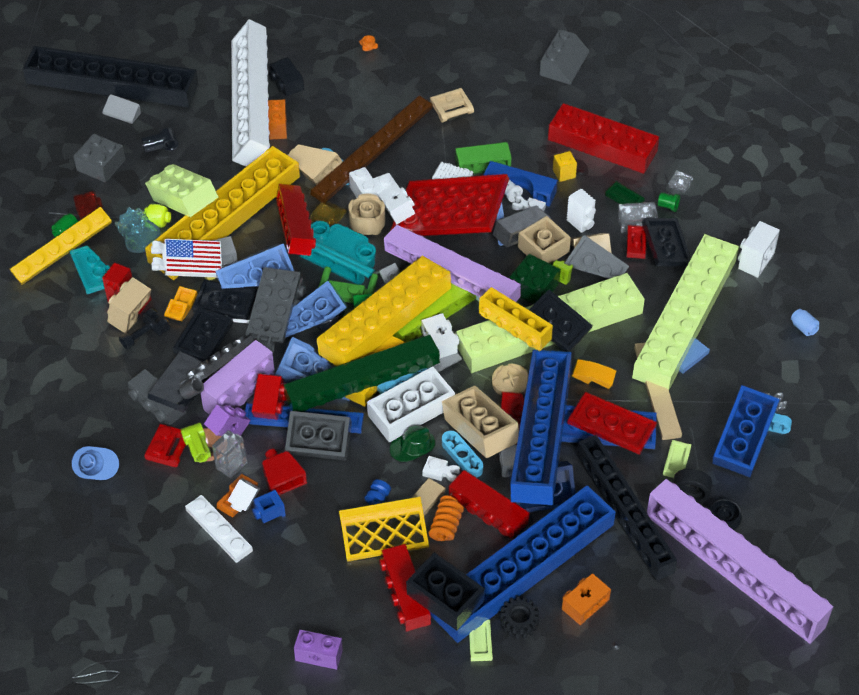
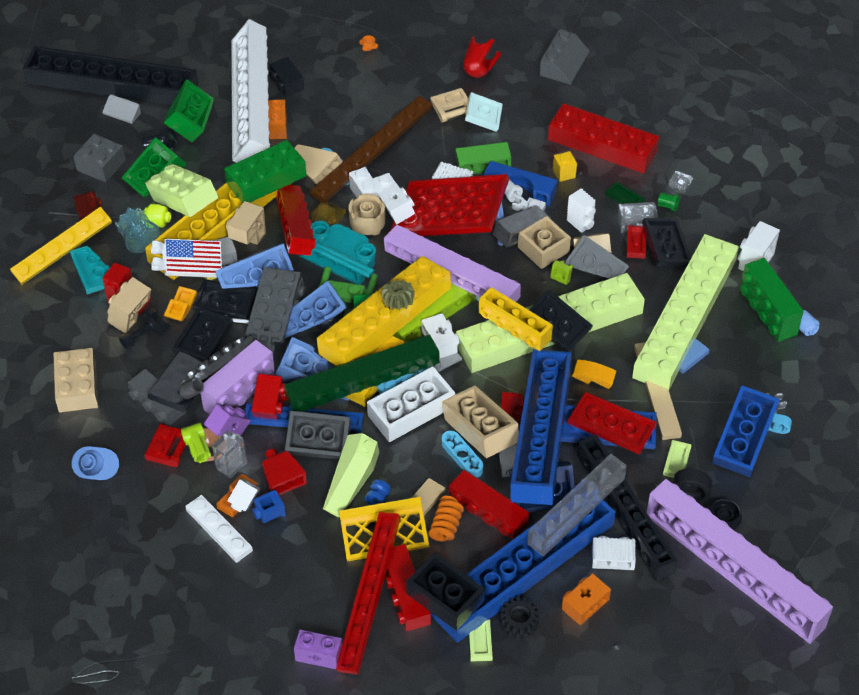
(63, 224): green brick -> none
(75, 380): none -> tan brick
(150, 163): none -> green slope
(189, 111): none -> green slope
(247, 224): none -> tan brick
(265, 172): none -> green brick
(352, 471): none -> yellowish green wedge
(368, 593): none -> red plate
(388, 272): light grey bracket -> none
(397, 294): none -> olive gear
(413, 444): dark green piece -> none
(438, 468): white plate -> none
(474, 61): none -> red hair
(483, 112): none -> light aqua tile
(510, 379): tan tile -> none
(535, 278): dark green brick -> none
(576, 505): none -> clear brick
(613, 553): none -> white brick
(771, 299): none -> green brick

